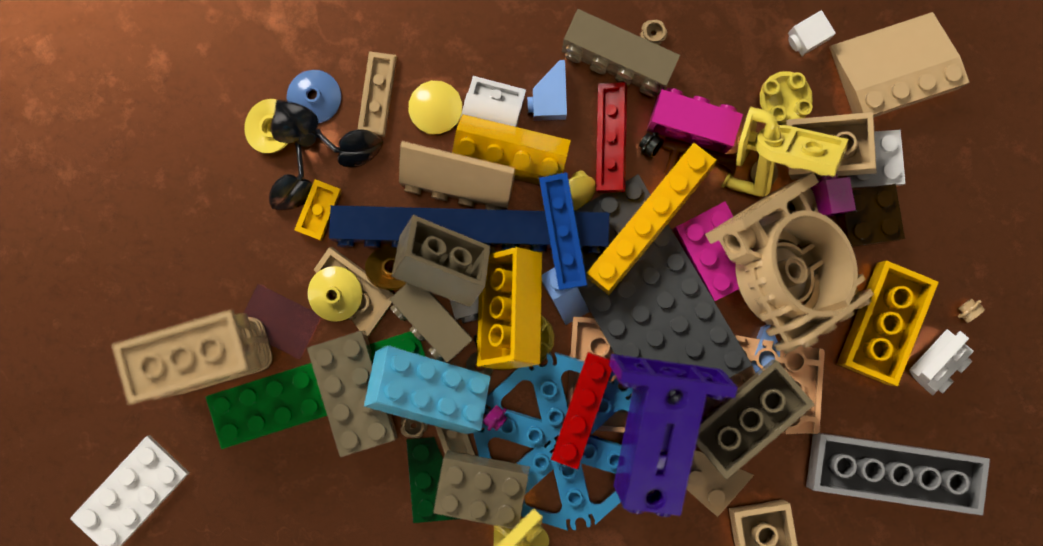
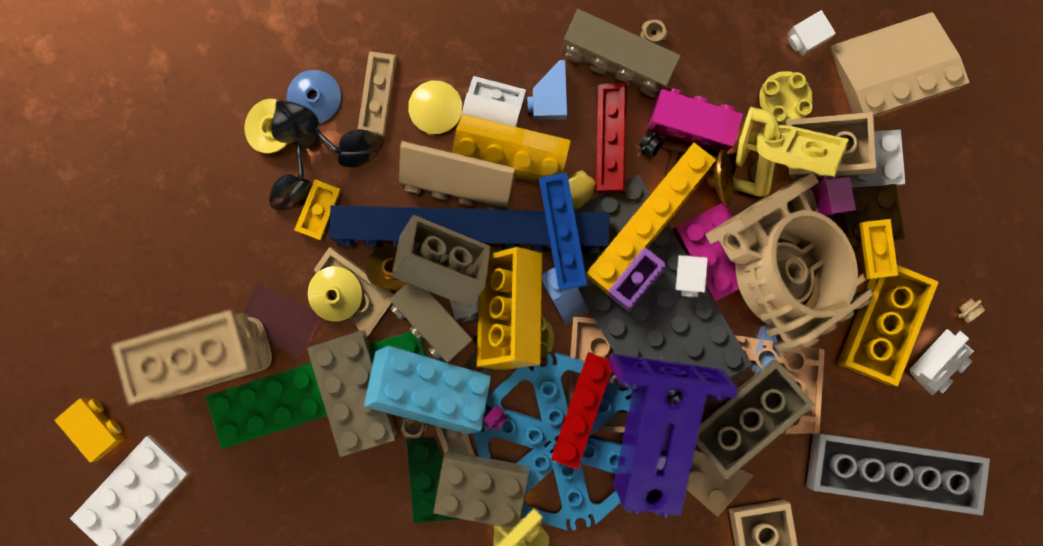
(90, 428): none -> yellow brick
(636, 279): none -> medium lavender brick
(691, 275): none -> white brick
(722, 178): none -> pearl gold dish
(878, 249): none -> yellow plate

